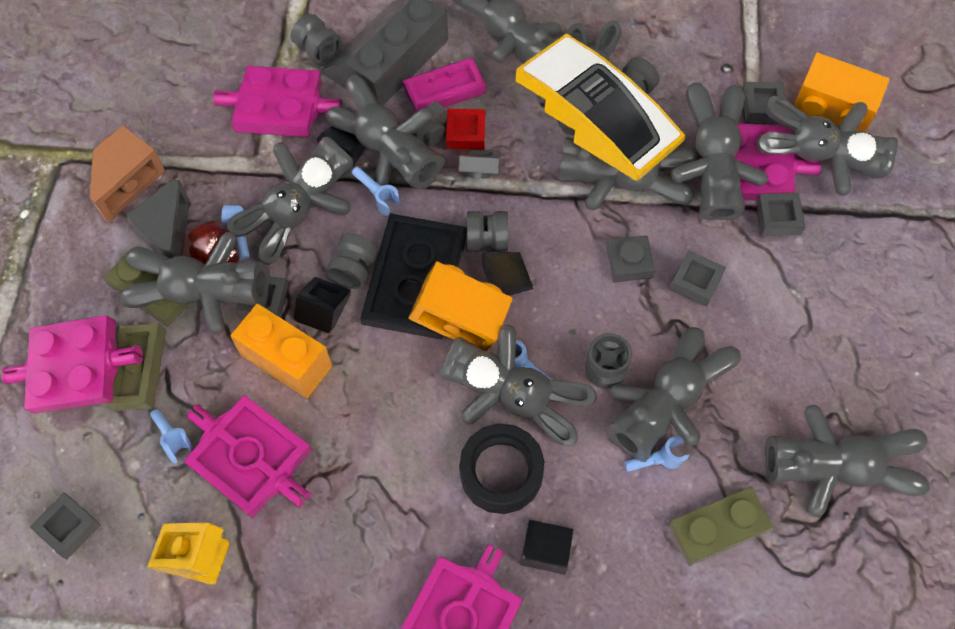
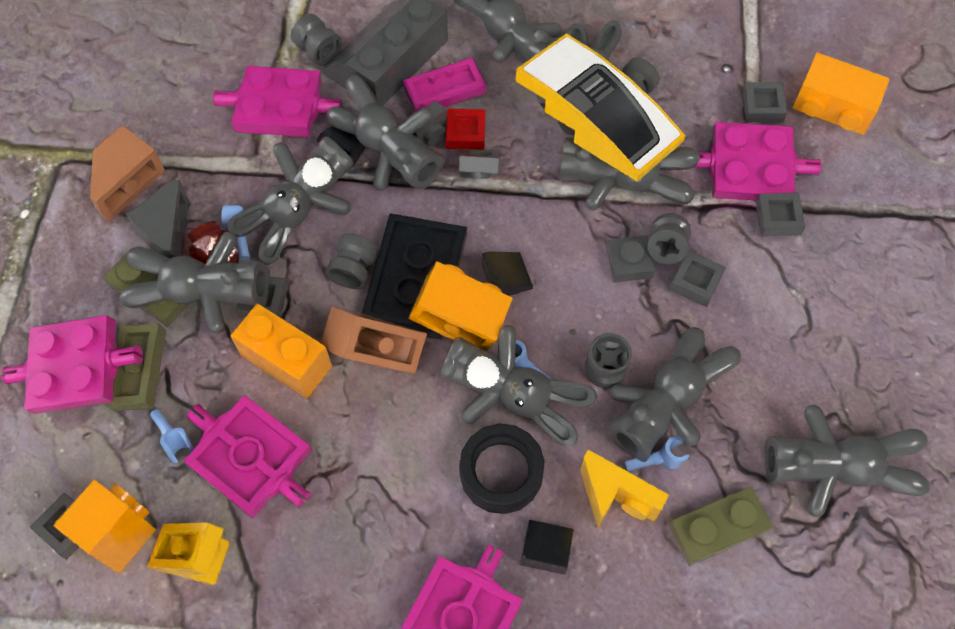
(107, 524): none -> light orange brick
(321, 304): black slope -> none
(373, 340): none -> nougat slope
(380, 192): light blue hand -> none
(487, 231): dark grey wheel -> none
(609, 482): none -> yellow slope
(666, 228): none -> dark grey wheel
(718, 144): dark grey animal -> none
(821, 139): dark grey animal -> none

